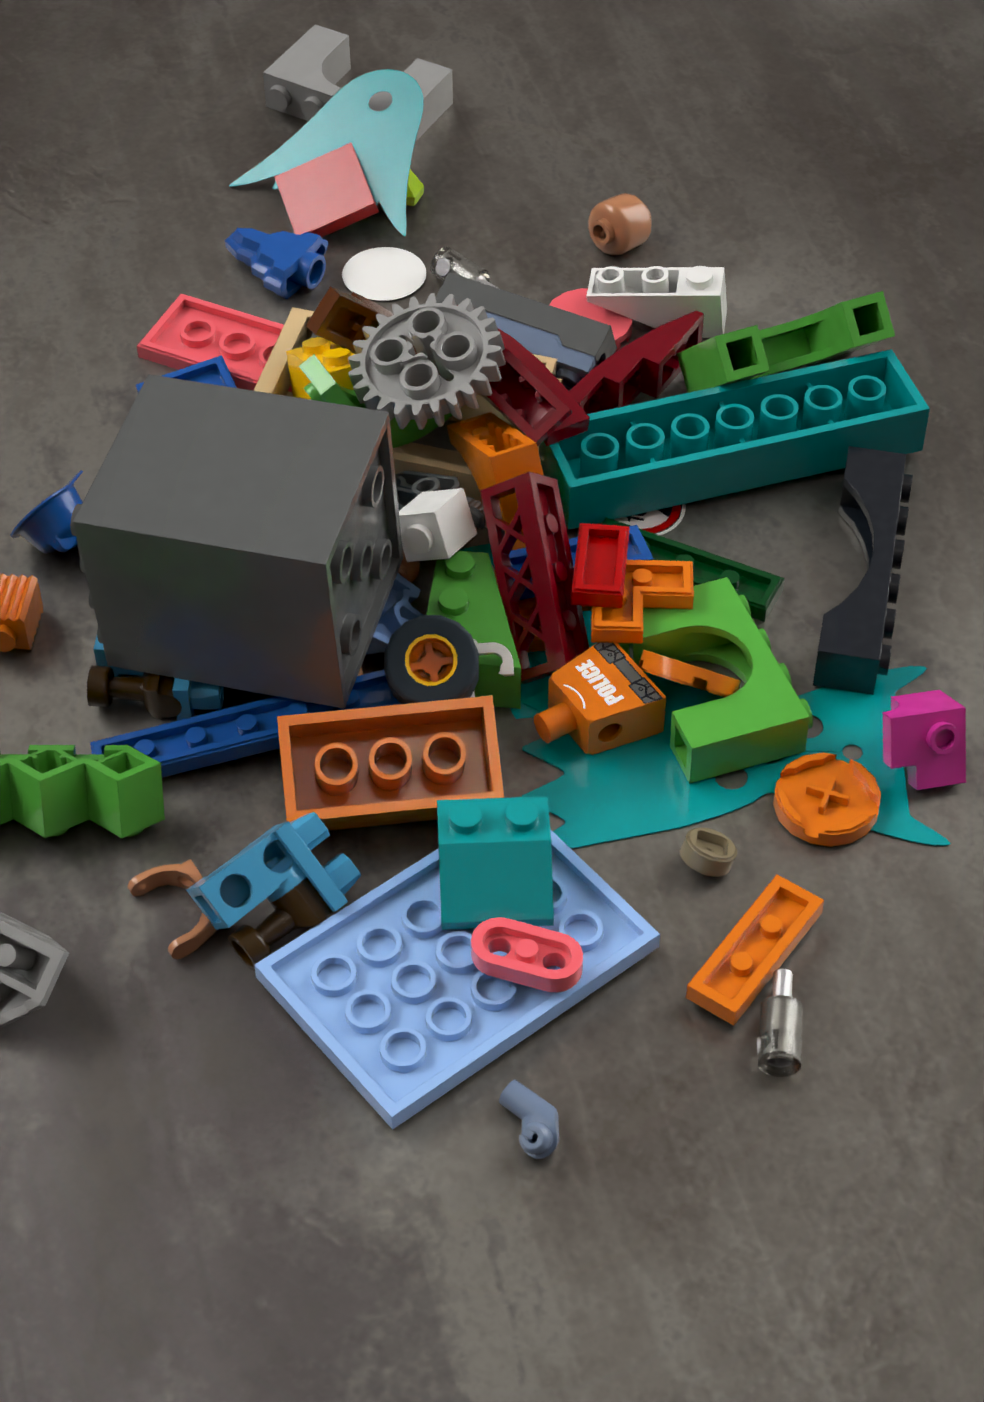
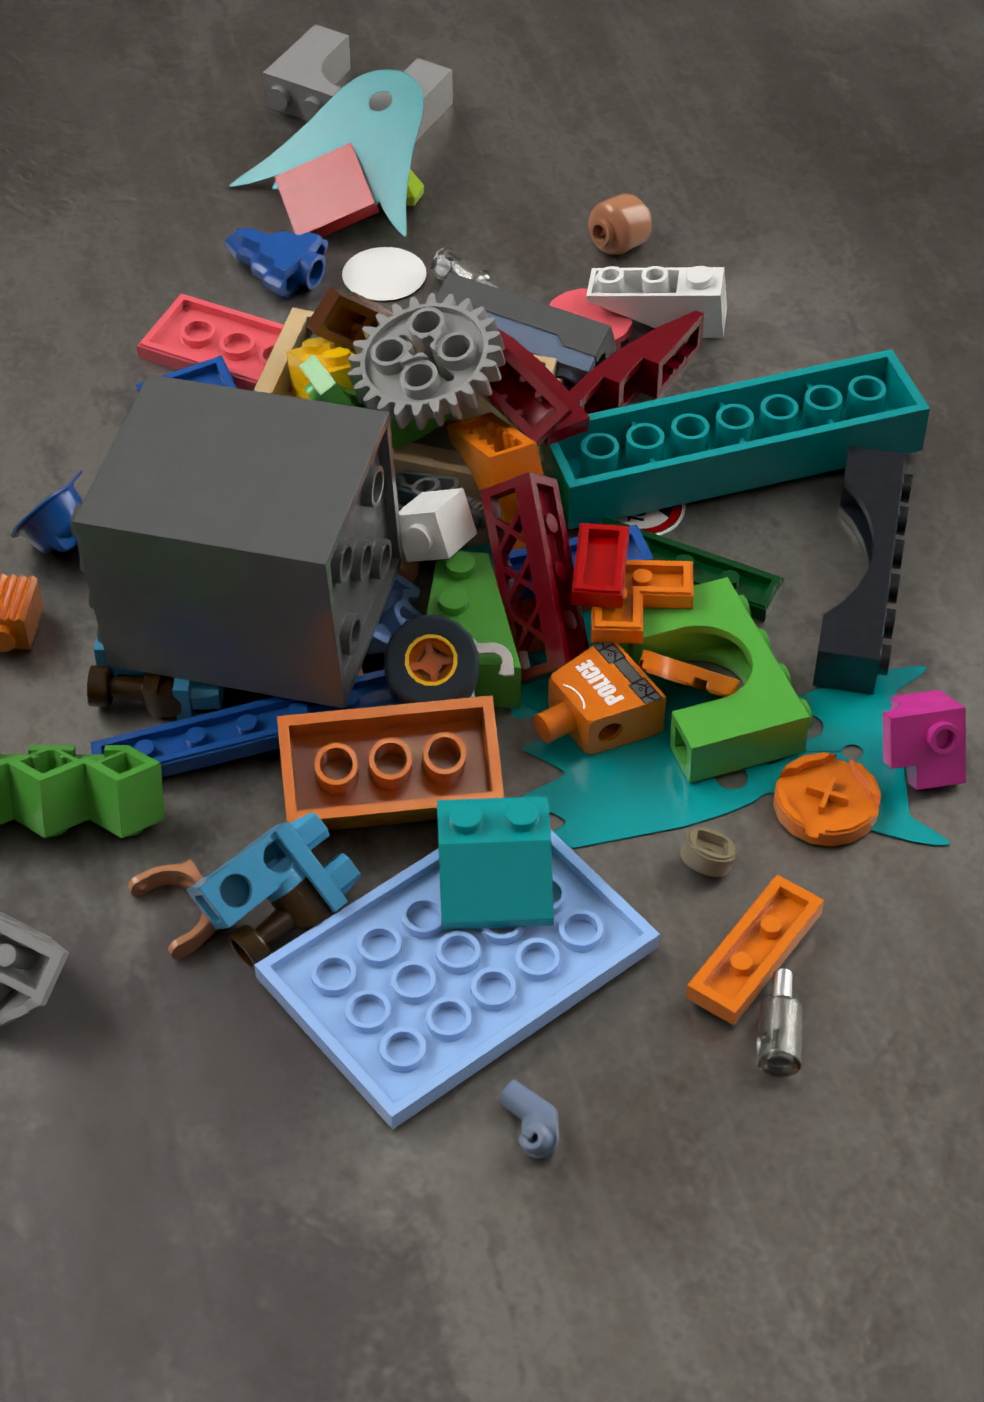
(528, 955): coral plate -> none
(794, 344): bright green arch -> none

